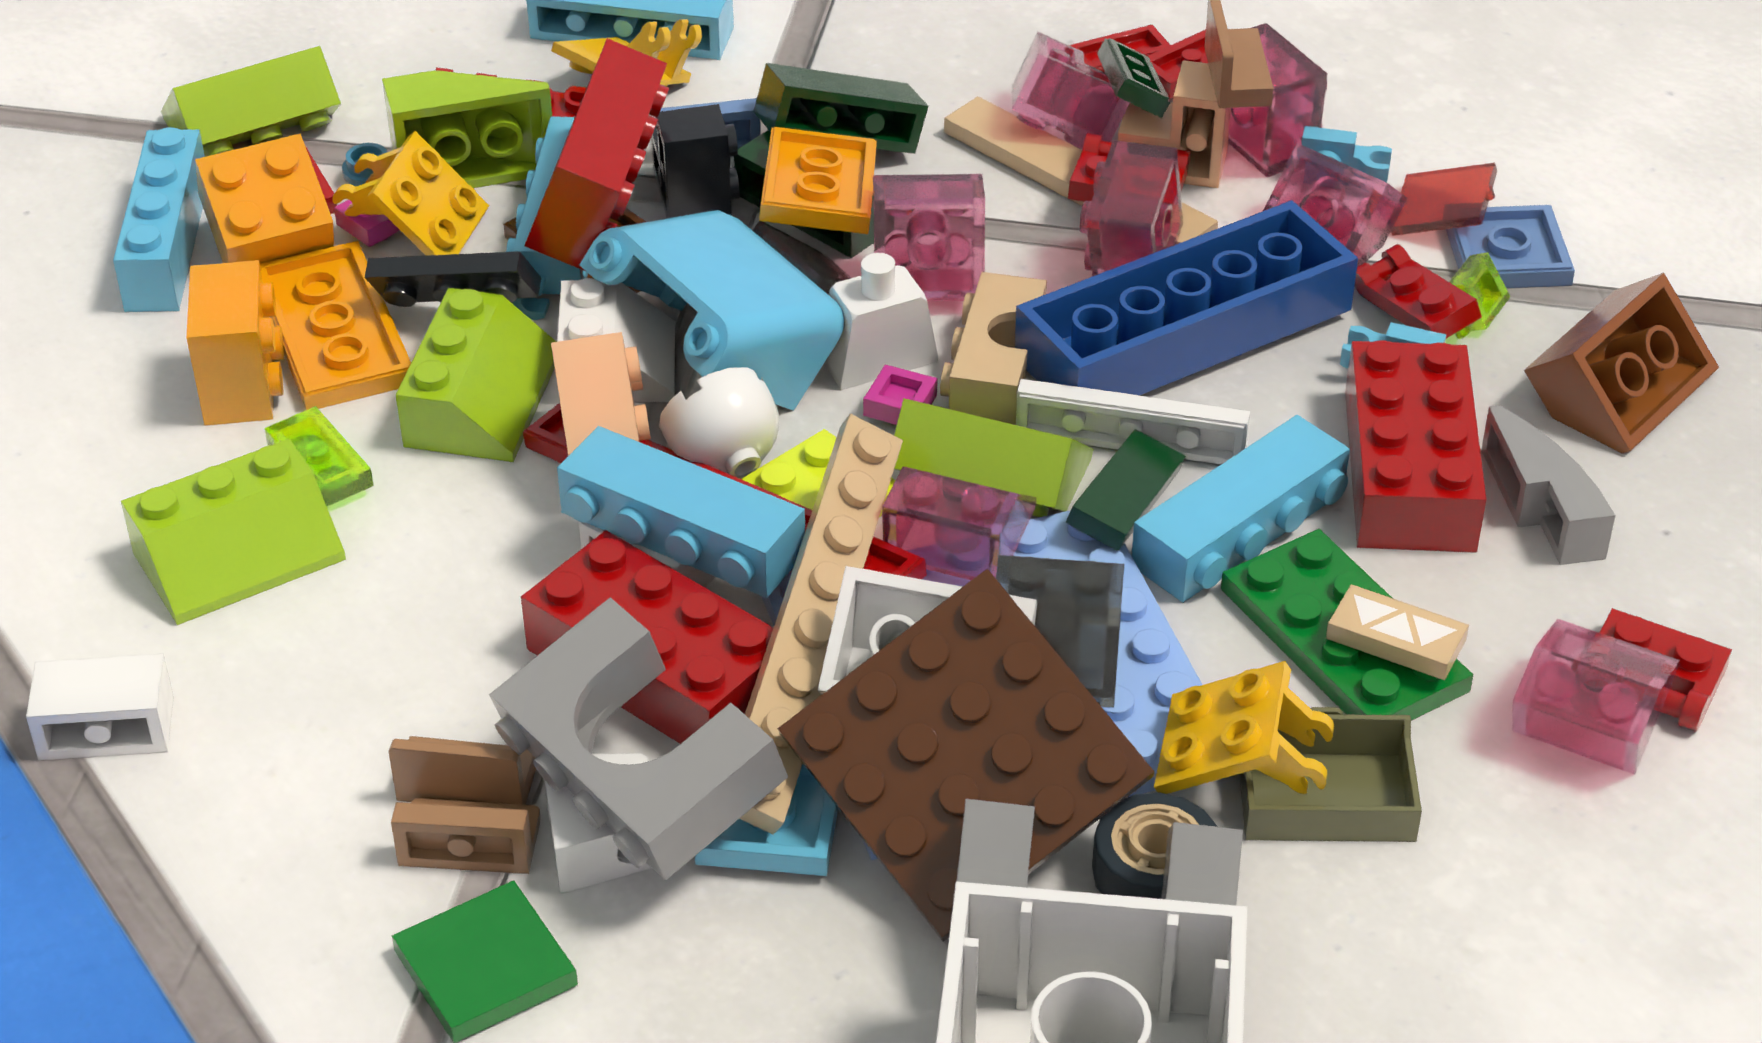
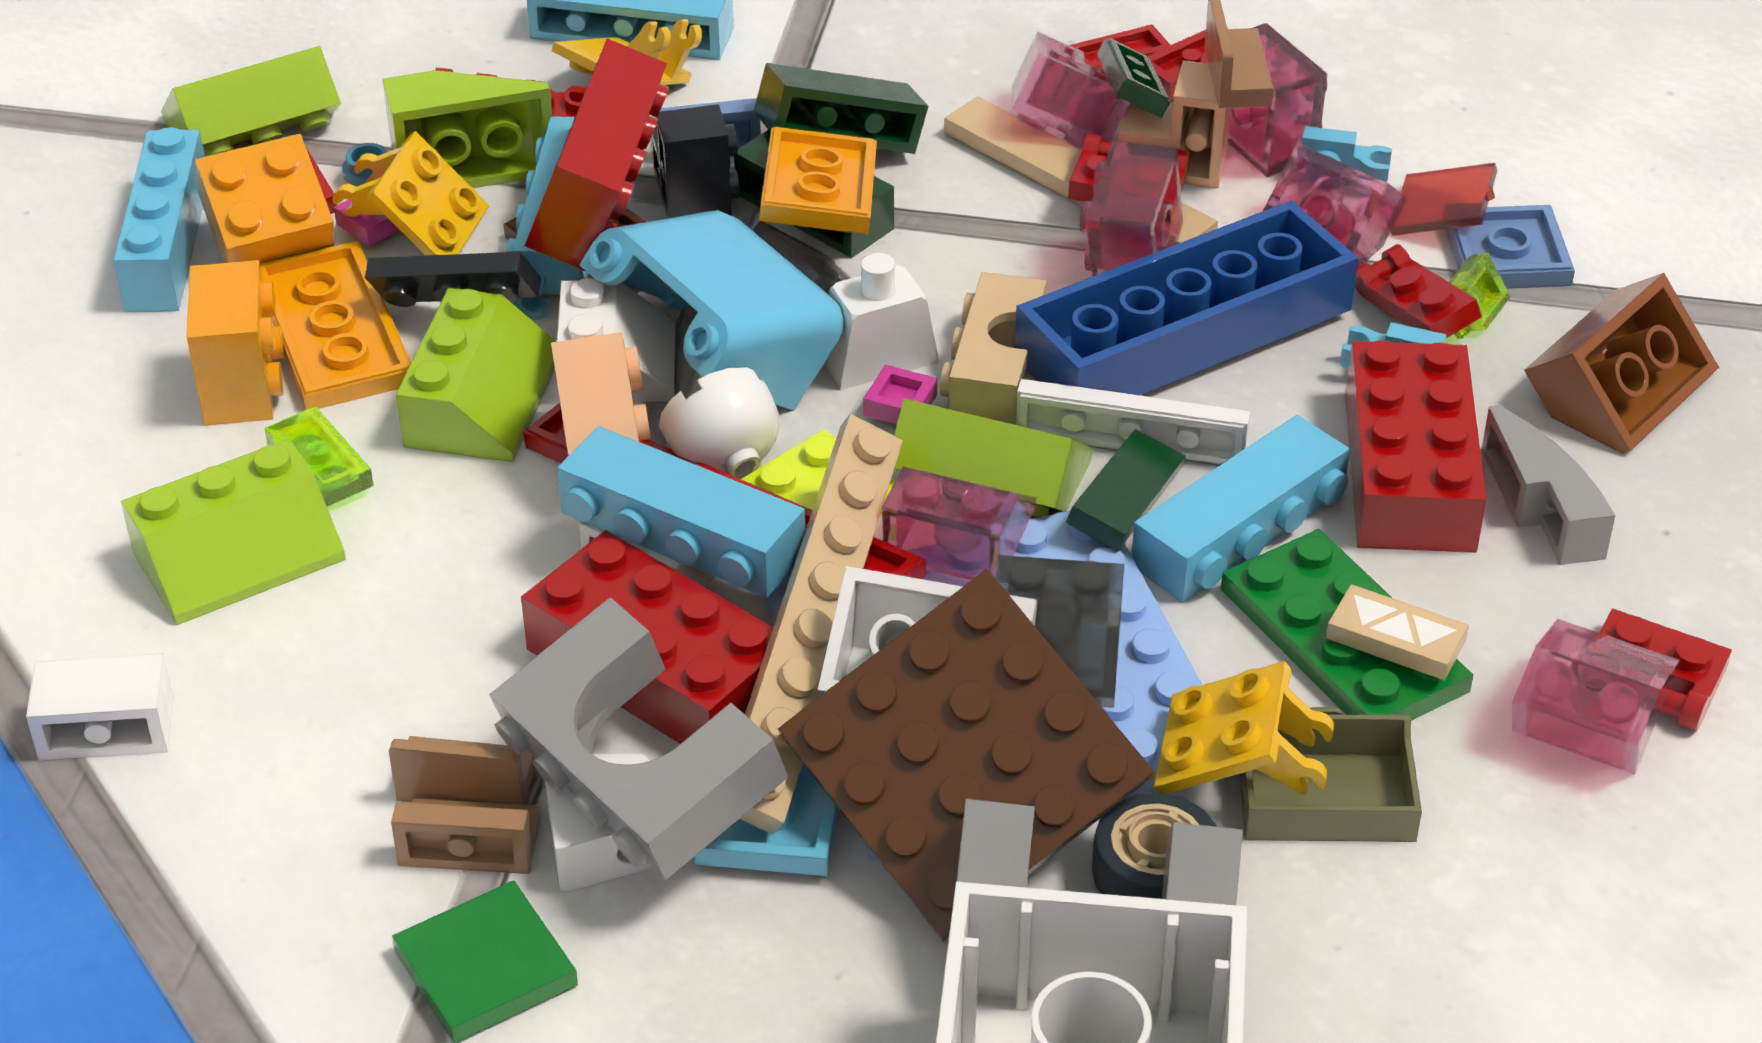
(932, 230): clear pink brick -> none

